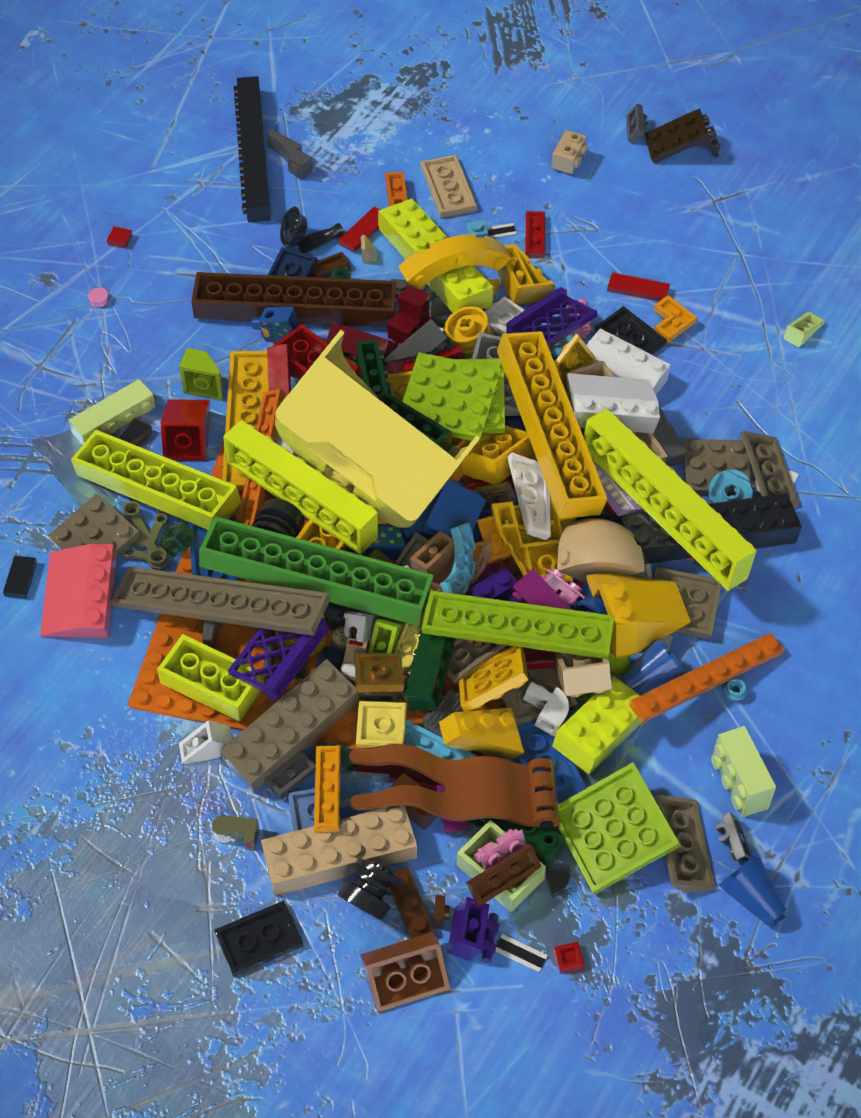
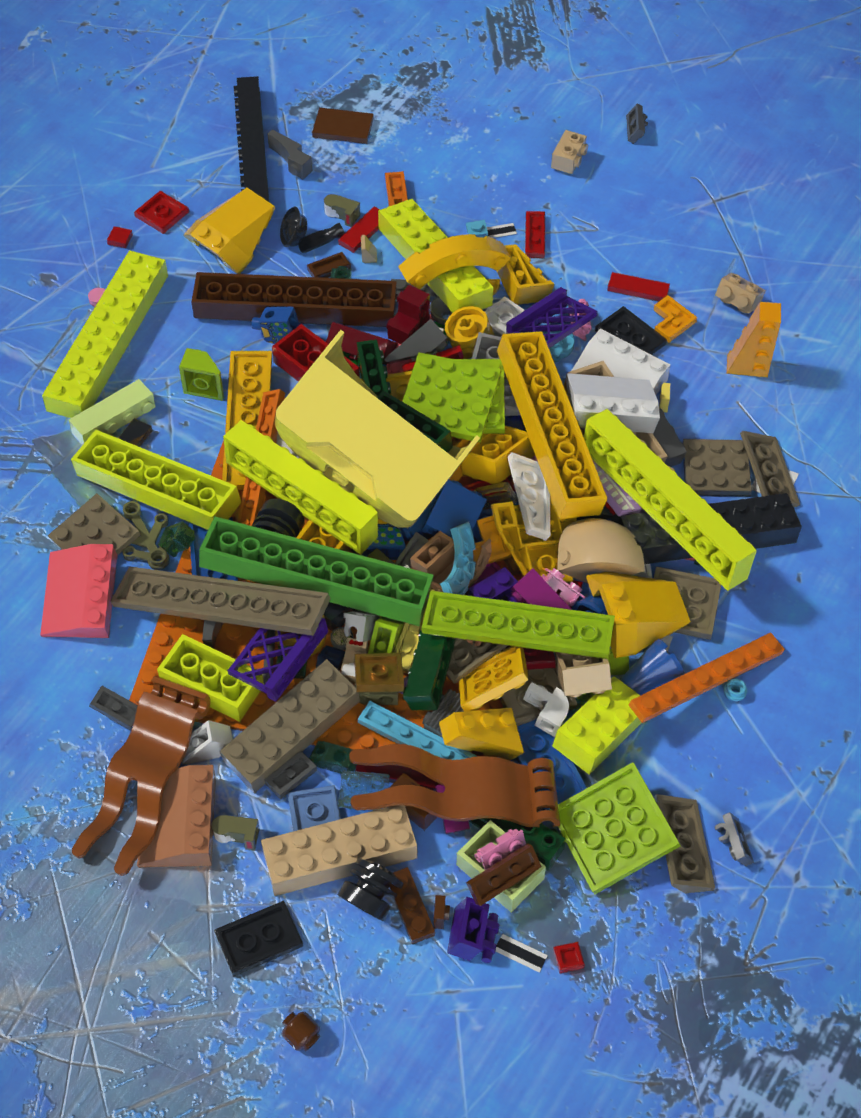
(20, 577): black tile -> none
(105, 335): none -> neon yellow brick
(114, 707): none -> dark grey plate
(149, 757): none -> dark orange flag
(161, 212): none -> red tile
(185, 429): red slope -> none
(185, 820): none -> nougat slope
(233, 228): none -> yellow wedge
(279, 368): red tile -> none
(293, 264): dark blue plate -> none
(300, 1031): none -> reddish brown head
(327, 789): light orange tile -> none
(342, 208): none -> olive leg
(343, 125): none -> reddish brown tile
(380, 724): light yellow plate -> none
(405, 971): dark orange slope -> none
(448, 186): tan tile -> none
(558, 880): pearl dark grey tile -> none
(573, 356): yellow slope -> none
(665, 397): none -> light yellow tile
(680, 135): dark brown bracket -> none
(726, 479): medium azure plate -> none
(740, 293): none -> tan brick
(743, 772): yellowish green brick -> none
(755, 891): blue cone -> none
(756, 345): none -> light orange wedge
(801, 330): yellowish green slope -> none

